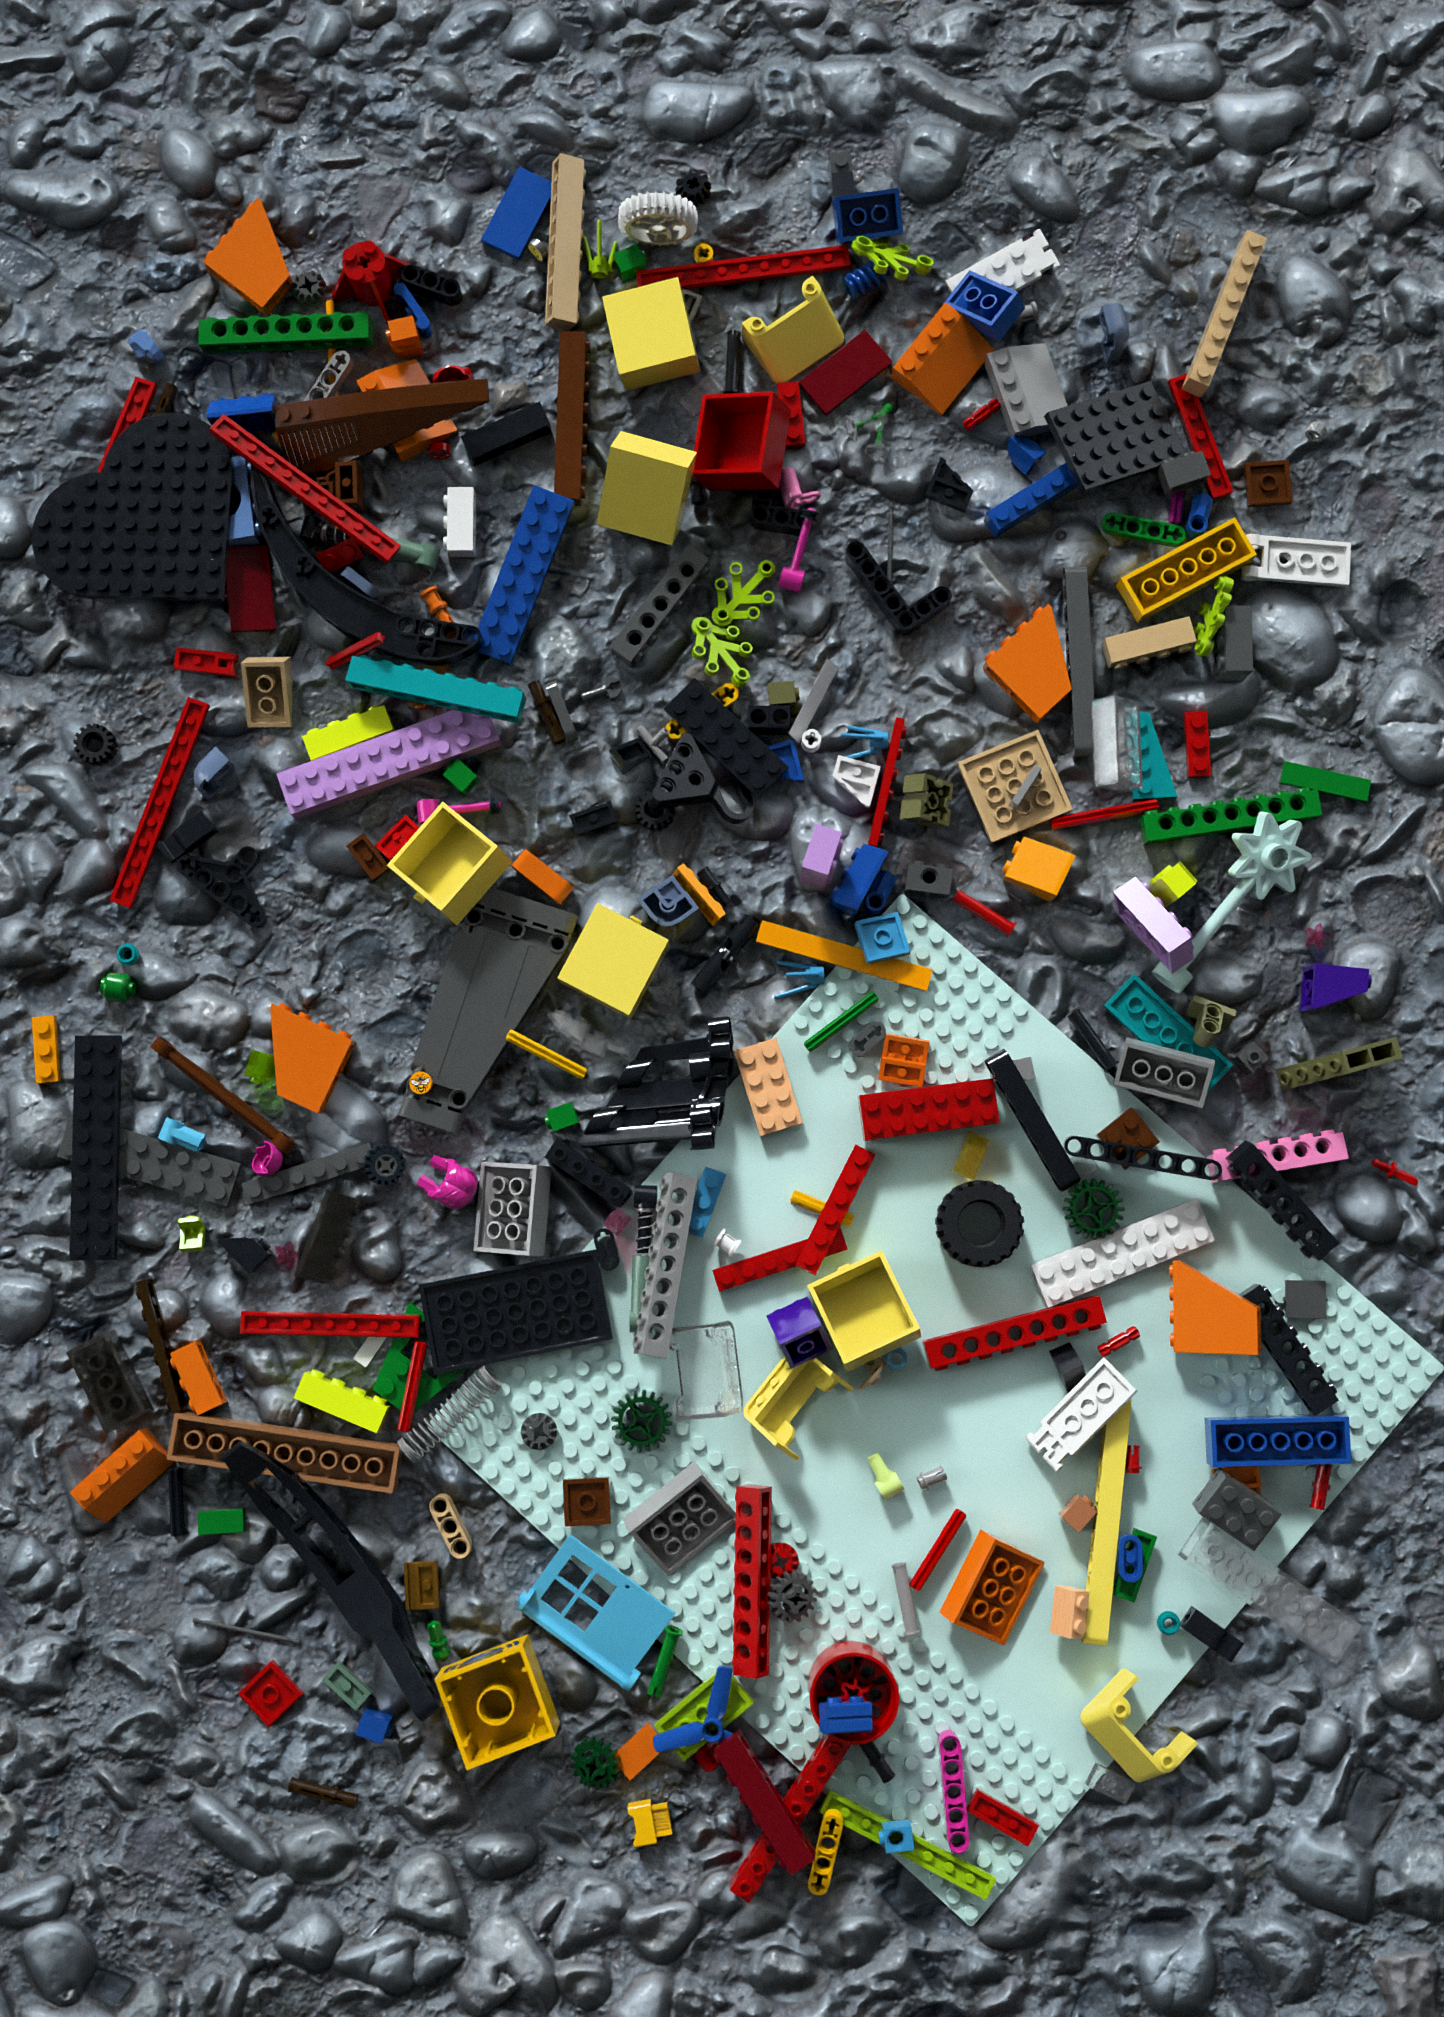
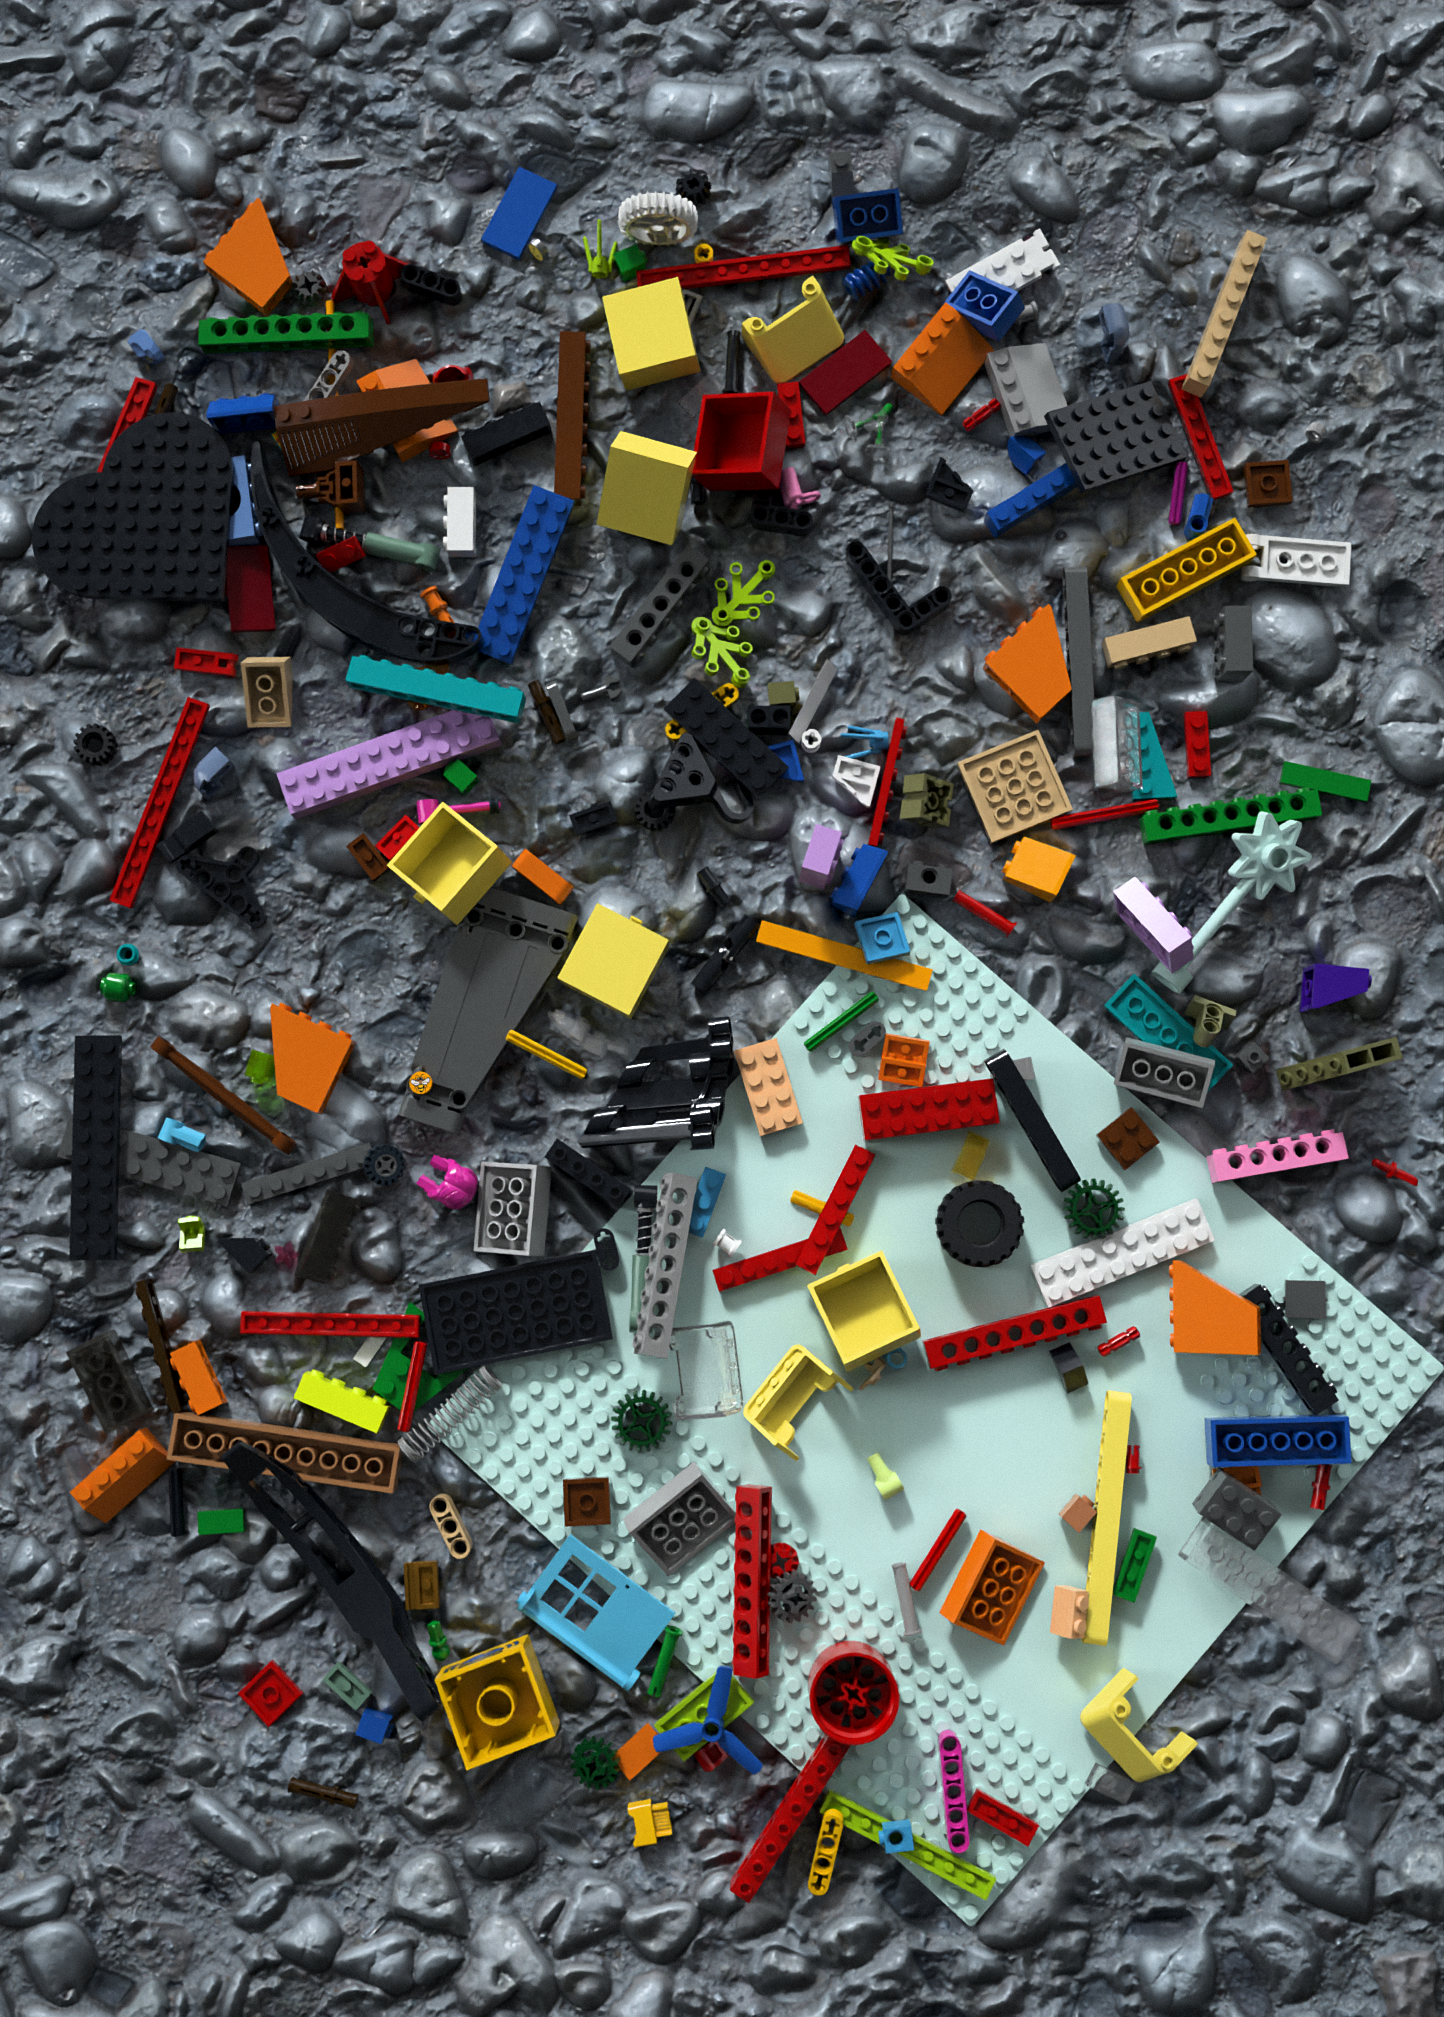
(46, 1049): light orange plate -> none
(245, 1630): dark grey piece -> none
(267, 1160): dark pink hair -> none
(305, 488): red plate -> none
(349, 732): neon yellow brick -> none
(355, 650): red axle -> none
(359, 583): sand blue beam -> none
(404, 337): orange brick -> none
(413, 309): blue plate -> none
(549, 1429): dark grey gear -> none
(561, 1117): green brick -> none
(564, 242): tan brick -> none
(617, 1221): clear pink plate -> none
(629, 755): black slope -> none
(653, 742): light grey piece -> none
(668, 903): sand blue brick -> none
(699, 893): light orange plate -> none
(764, 1802): dark red brick -> none
(792, 577): dark pink piece -> none
(799, 1332): dark purple slope -> none
(812, 974): dark azure plant -> none
(845, 1716): blue brick -> none
(877, 1761): black axle -> none
(880, 891): blue piece -> none
(929, 1478): light grey pin -> none
(1026, 785): light grey tile -> none
(1081, 1413): white hinge -> none
(1083, 1165): clear tile -> none
(1092, 1040): black pin -> none
(1130, 1557): blue plate -> none
(1143, 526): green beam -> none
(1153, 1158): black beam -> none
(1172, 883): neon yellow wedge -> none
(1173, 1628): teal plate -> none
(1183, 472): dark grey brick -> none
(1211, 1634): black piece -> none
(1212, 618): lime plant -> none
(1316, 936): clear pink plant -> none
(1321, 1240): black brick -> none

